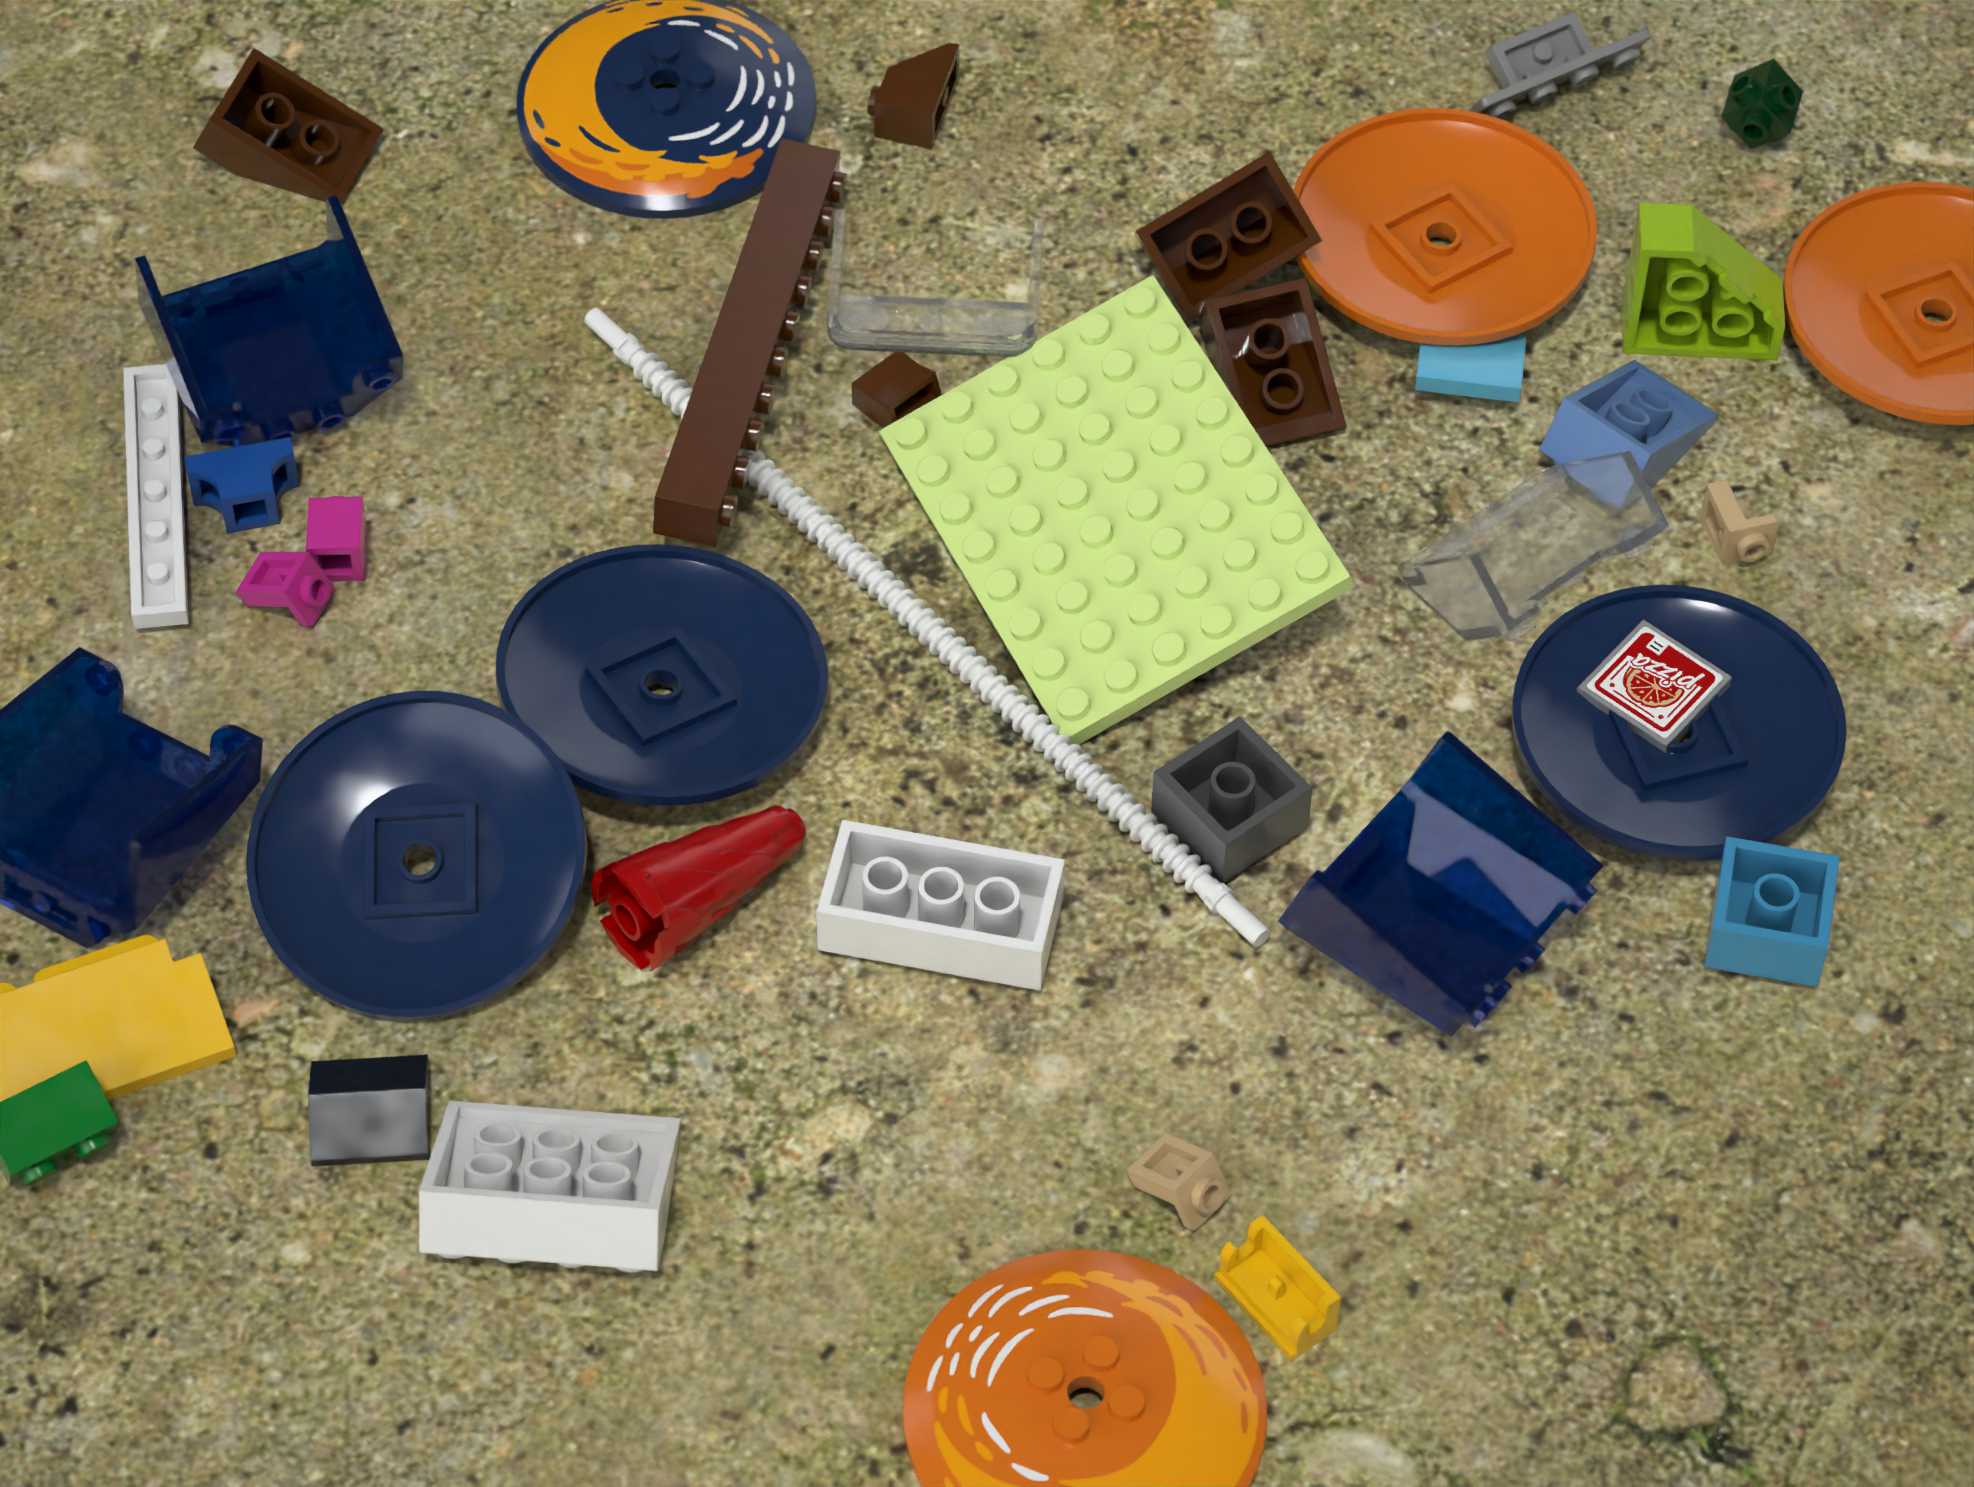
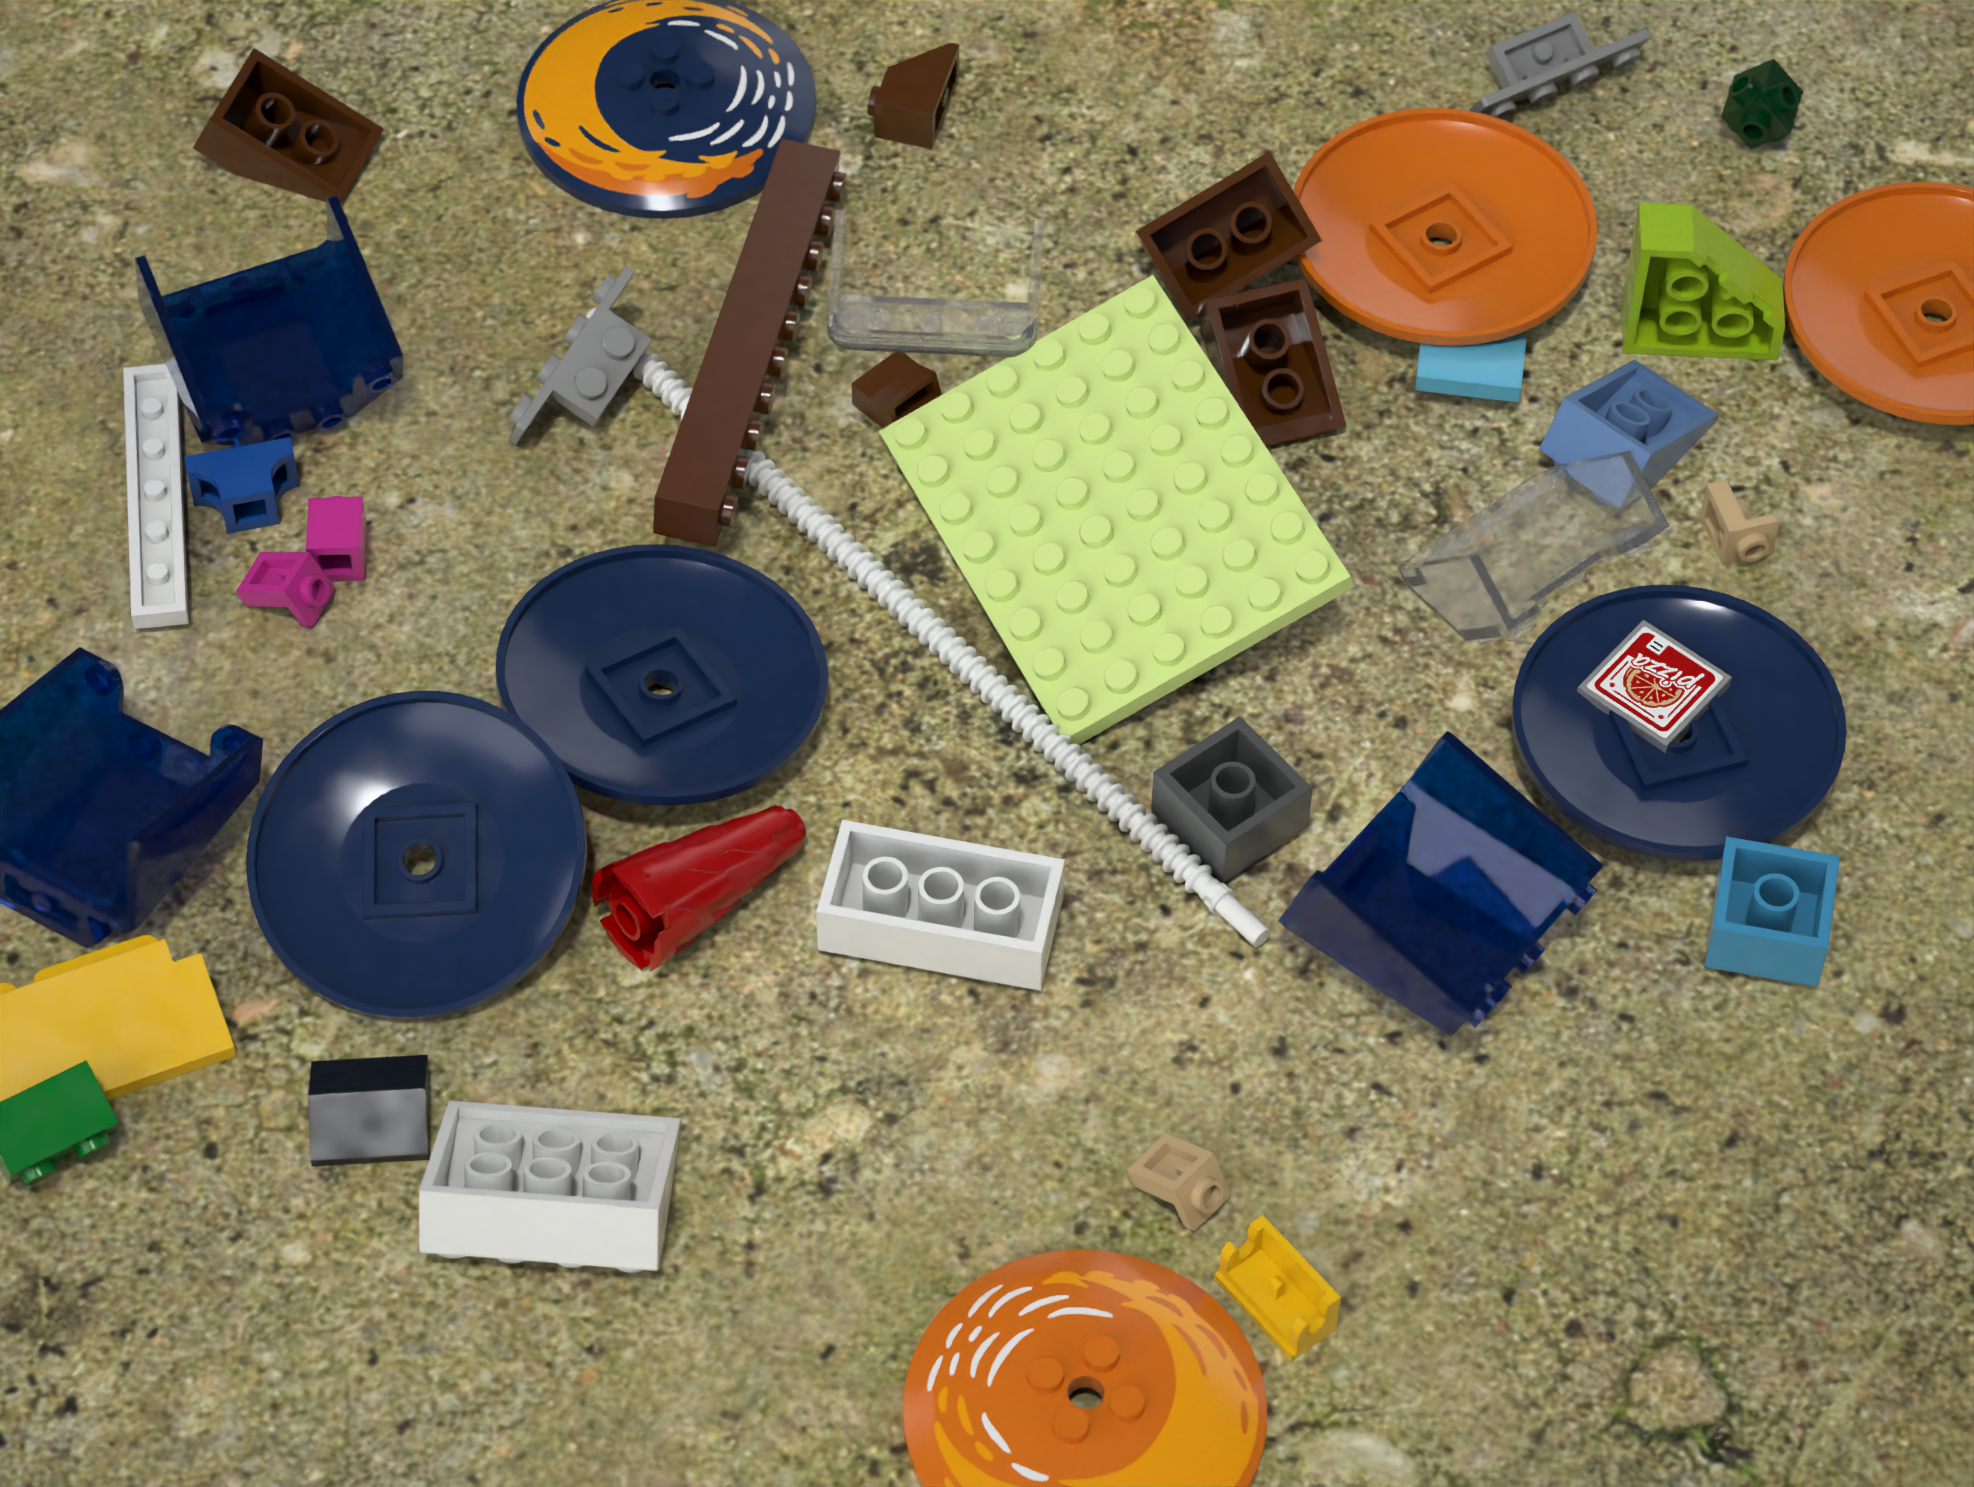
(593, 367): none -> light grey bracket

